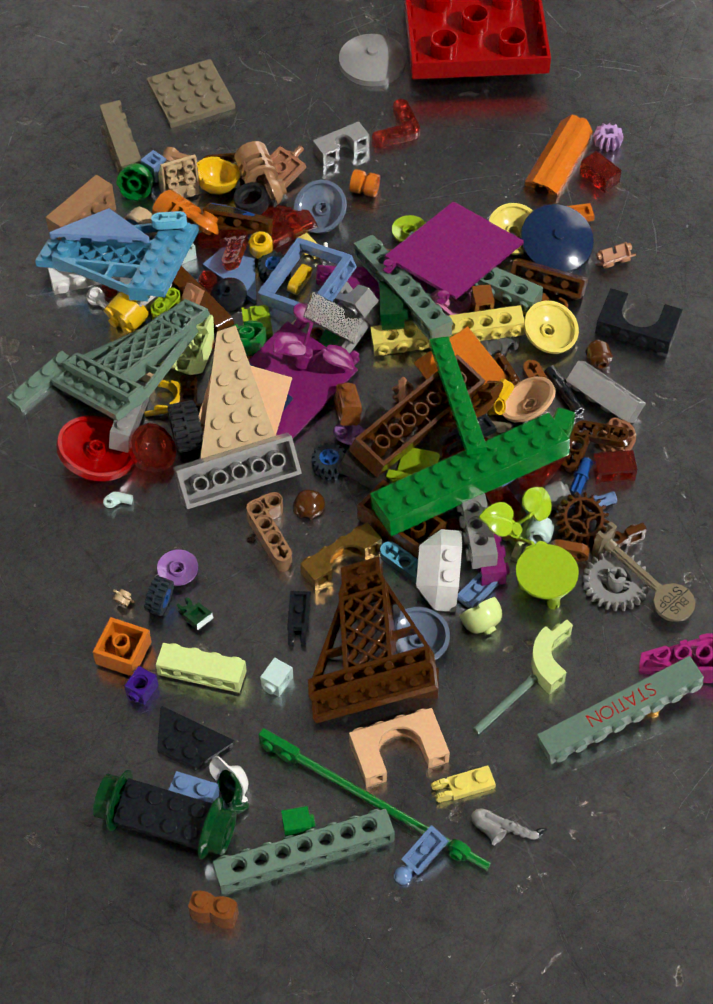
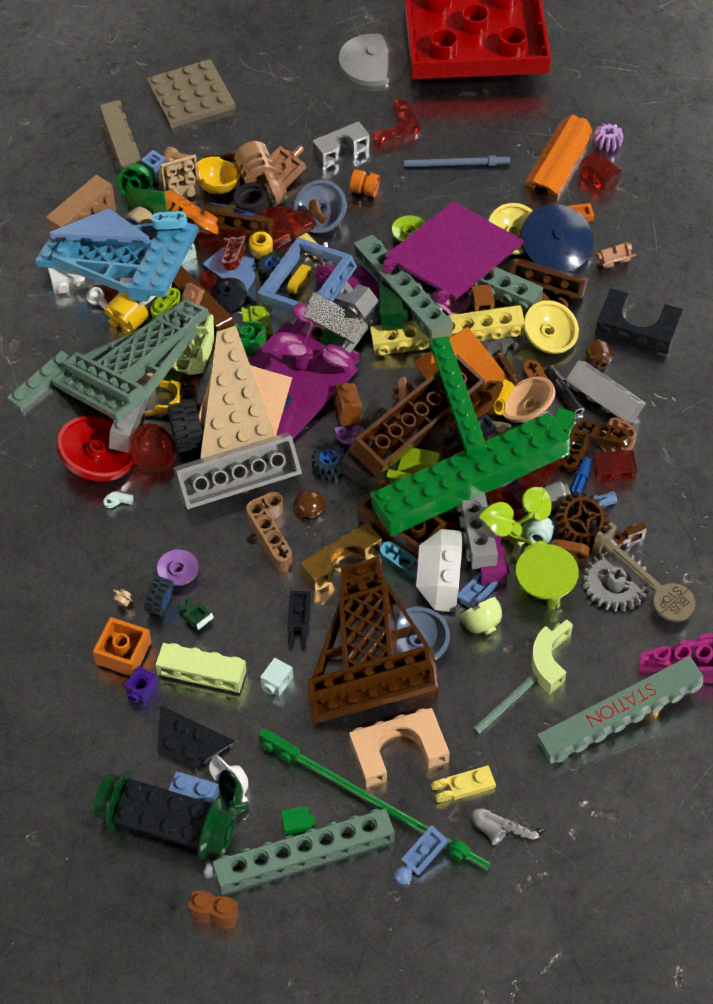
(151, 200): none -> green piece
(315, 211): none -> reddish brown arm
(492, 160): none -> sand blue bar

